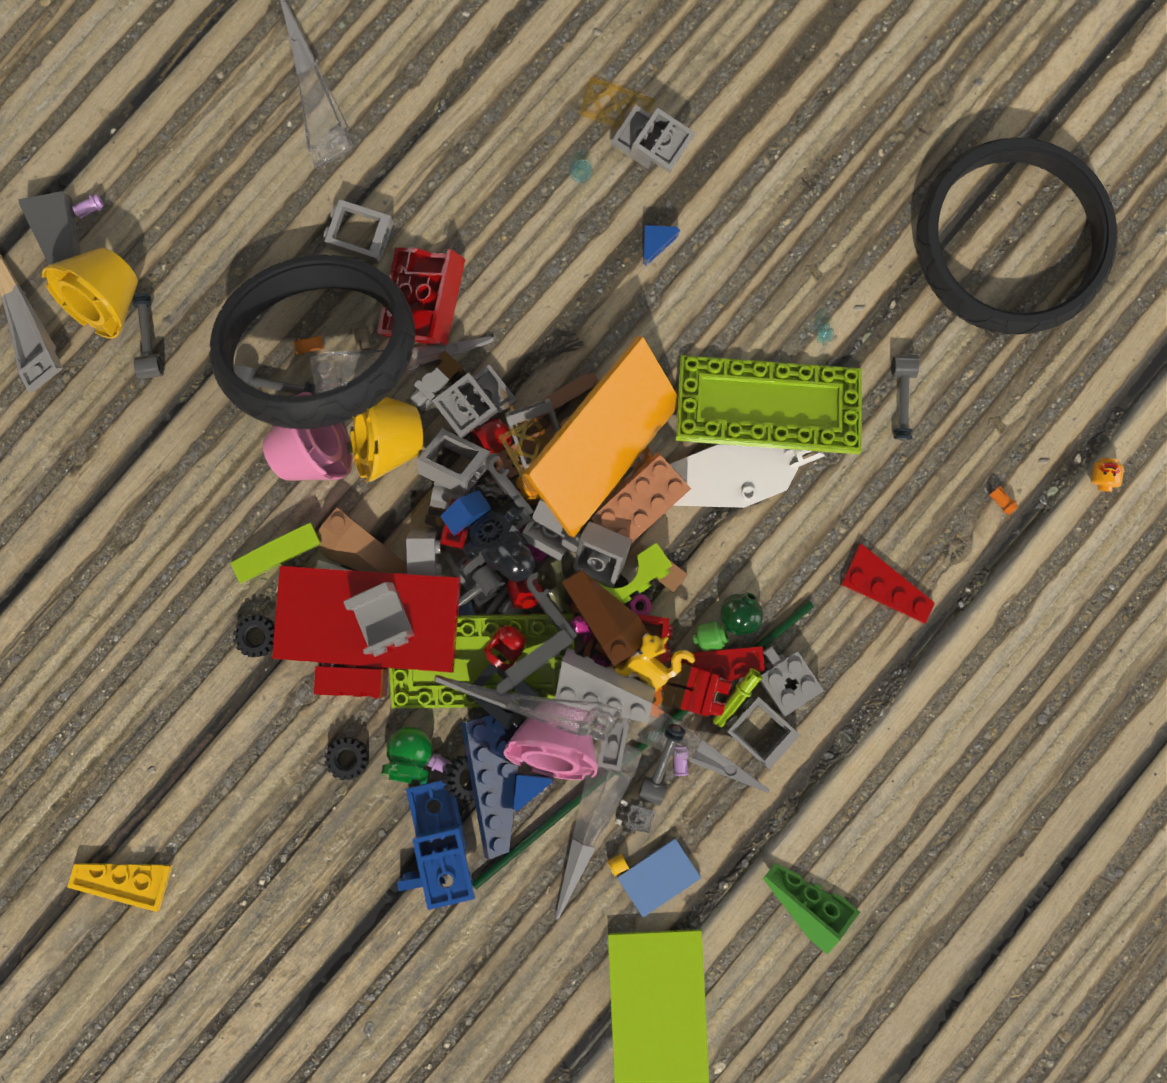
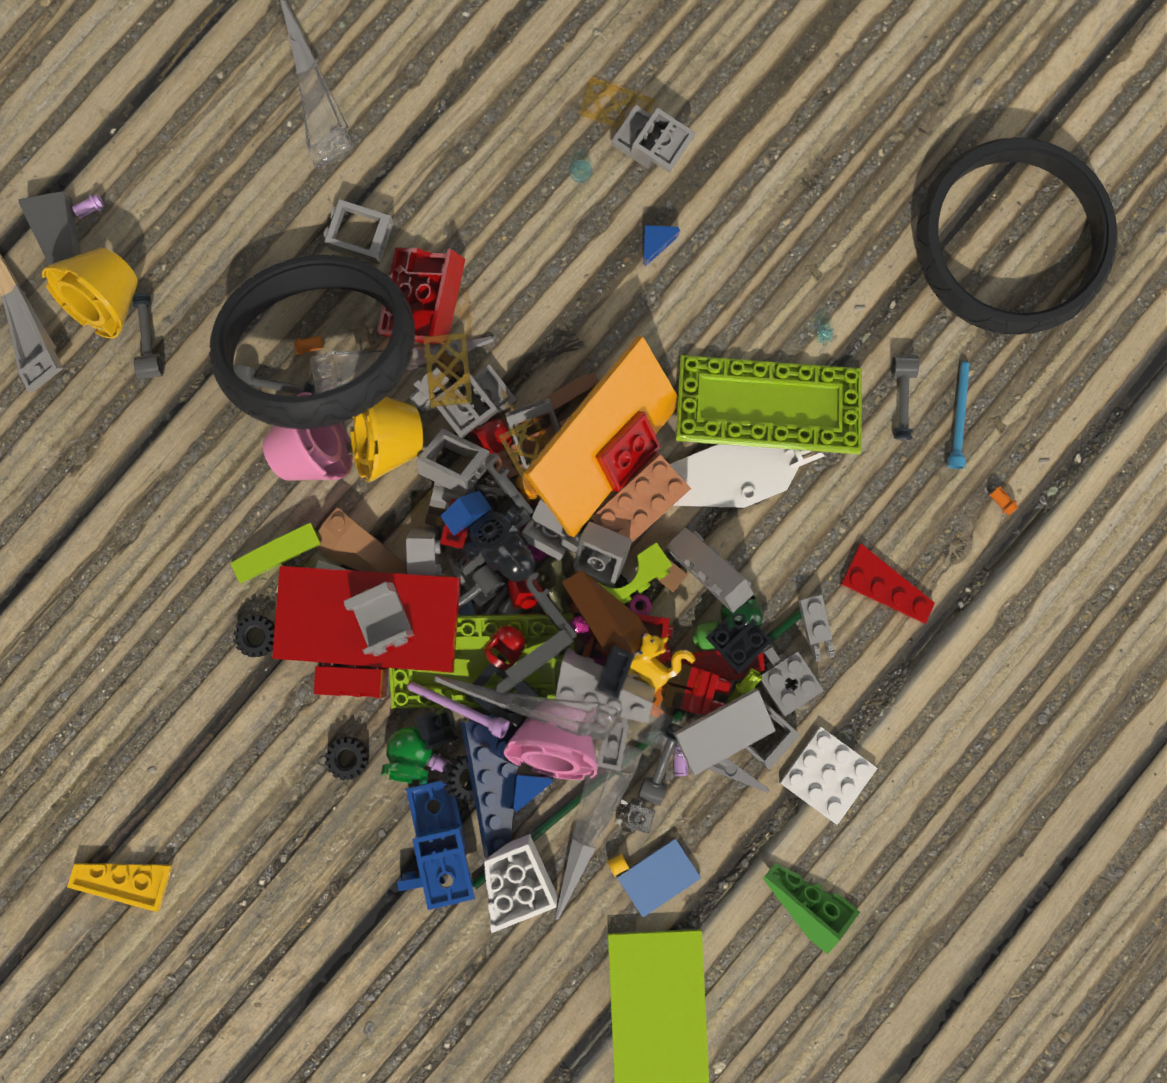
(436, 728): none -> black plate
(465, 379): none -> clear yellow window
(497, 725): none -> lavender piece
(517, 884): none -> white wedge
(614, 672): none -> black plate
(628, 451): none -> red tile
(710, 569): none -> light grey wedge
(724, 731): none -> light grey tile
(739, 647): none -> black slope
(816, 625): none -> light grey hinge
(828, 775): none -> white plate
(956, 459): none -> dark azure piece
(1107, 474): light orange head -> none

